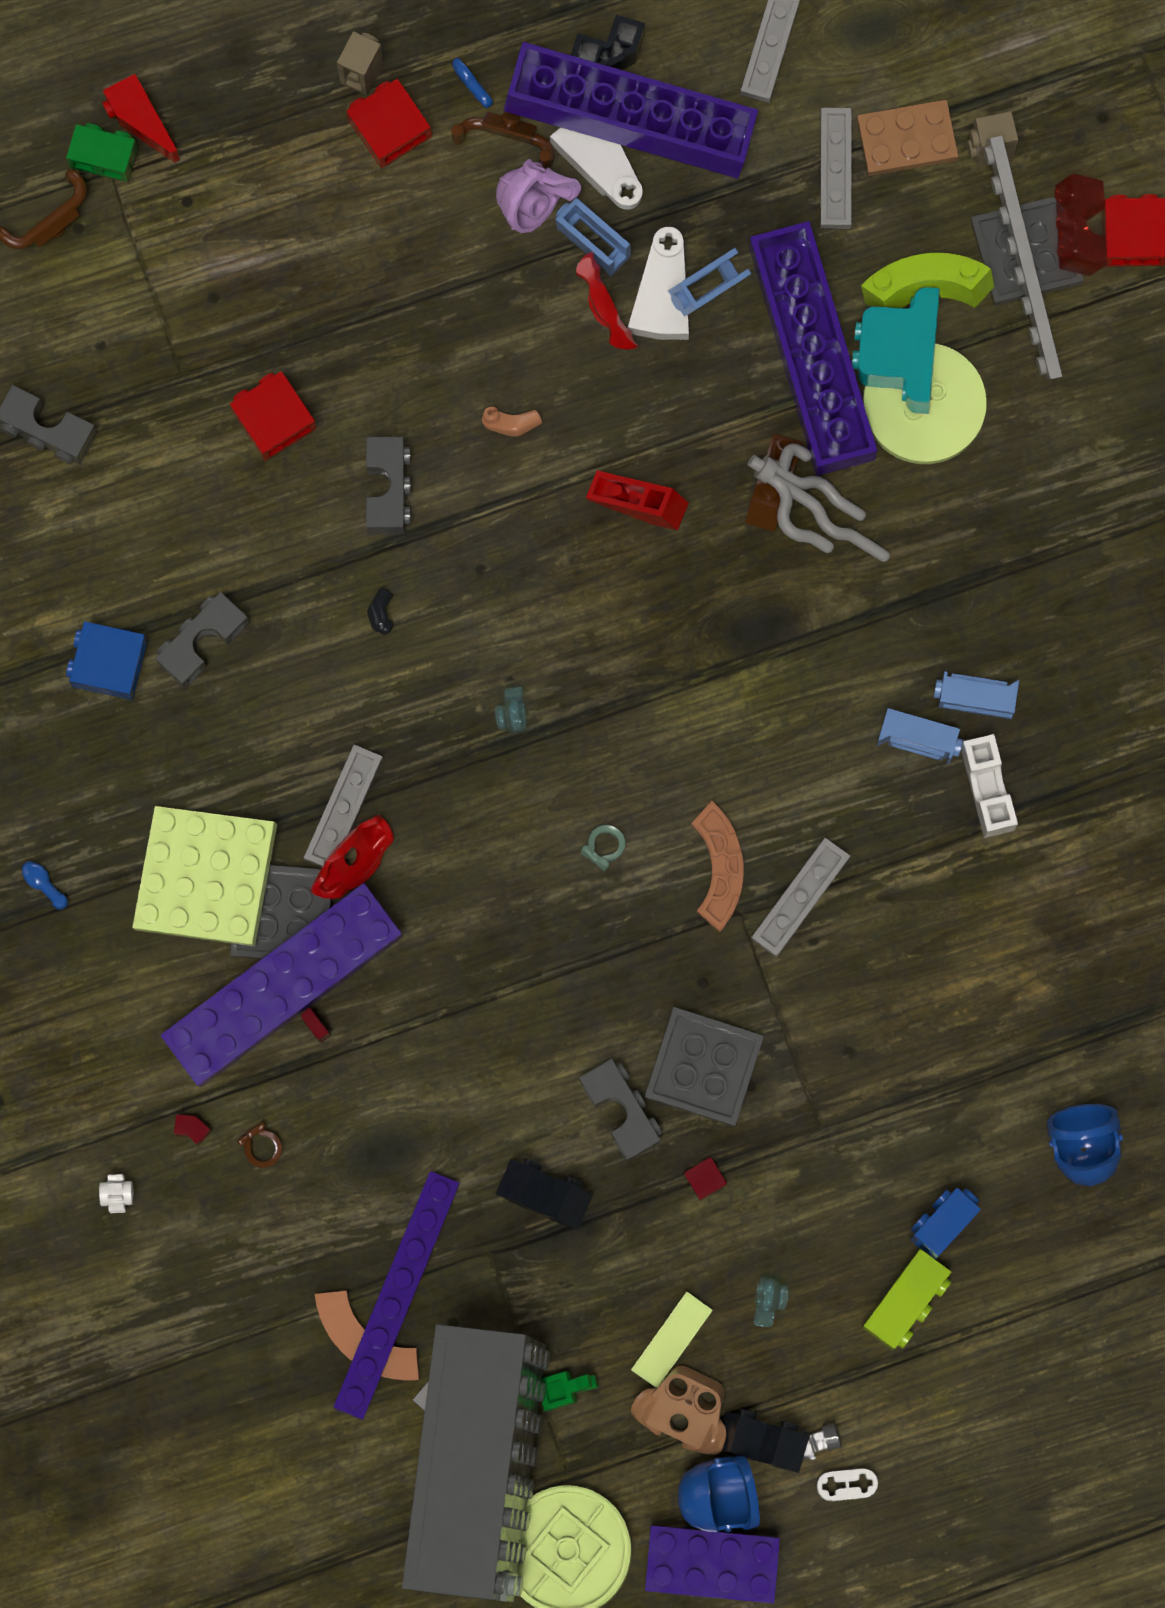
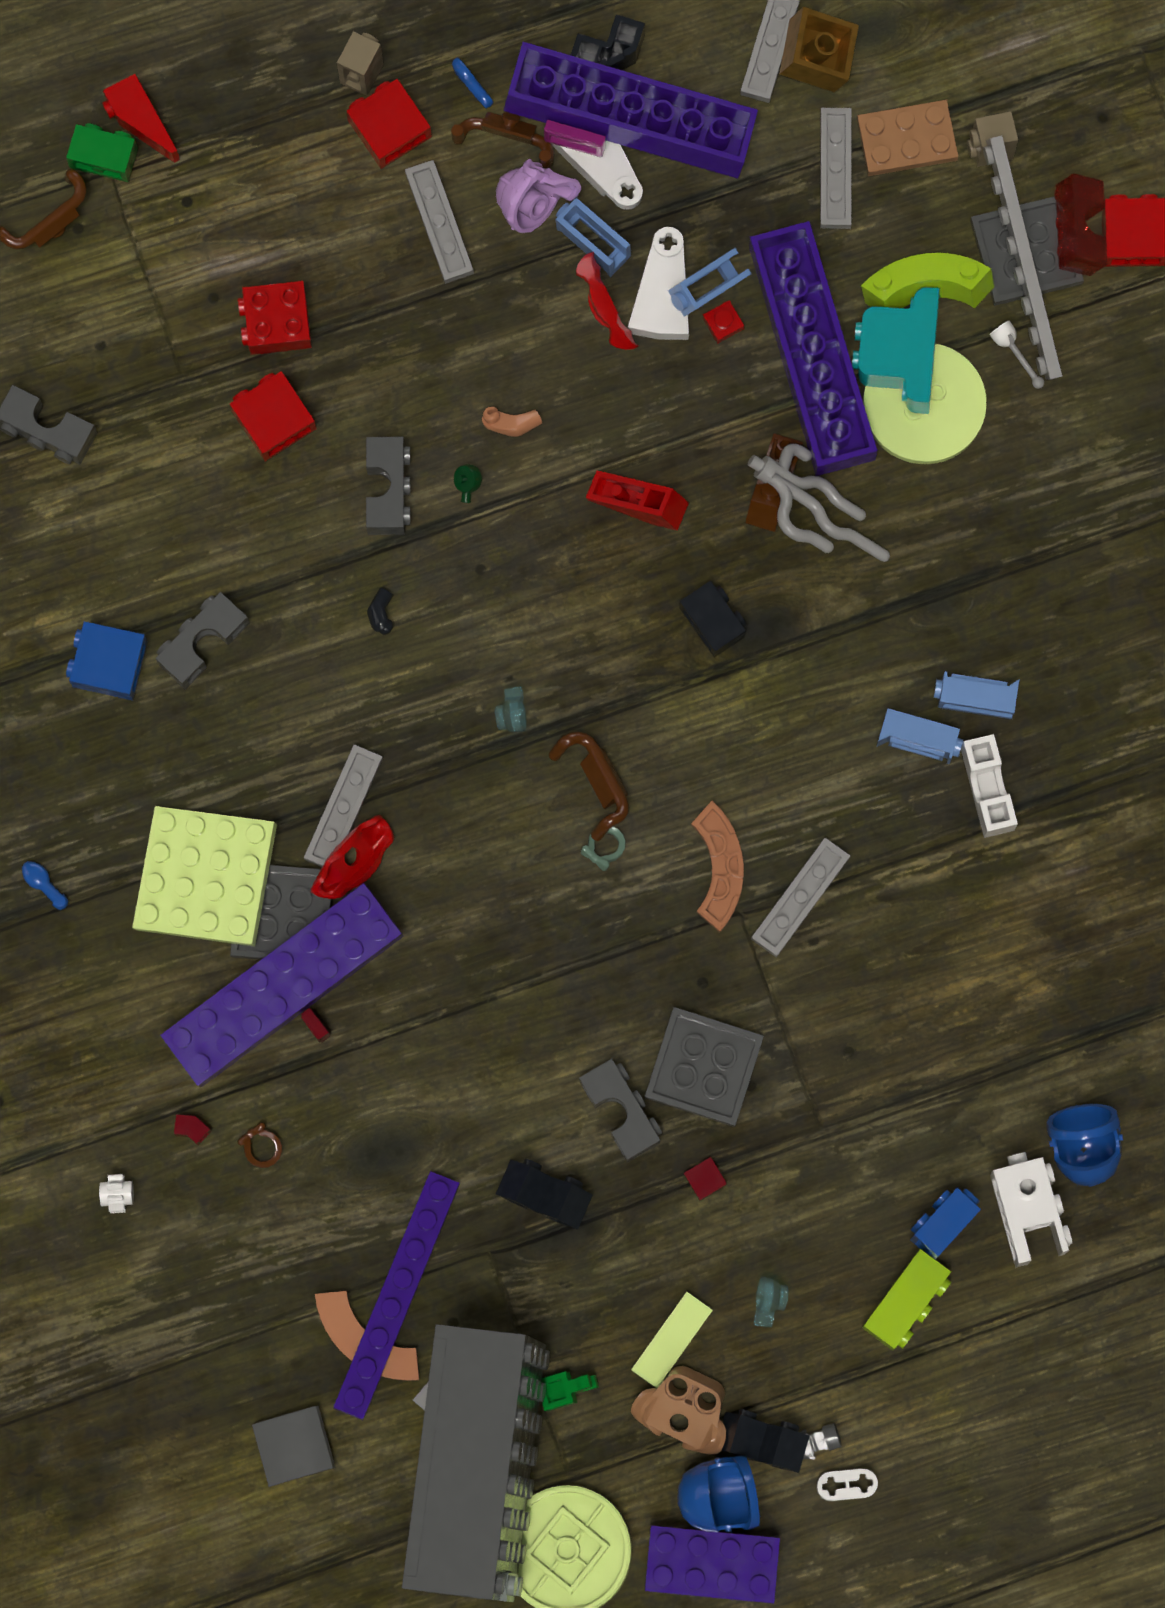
(275, 318): none -> red brick
(293, 1446): none -> dark grey slope
(439, 221): none -> light grey plate
(467, 480): none -> dark green piece
(574, 138): none -> magenta tile
(601, 777): none -> reddish brown piece
(713, 619): none -> black brick
(723, 321): none -> red plate
(819, 49): none -> pearl gold brick
(1005, 337): none -> hinge
(1028, 1204): none -> white torso

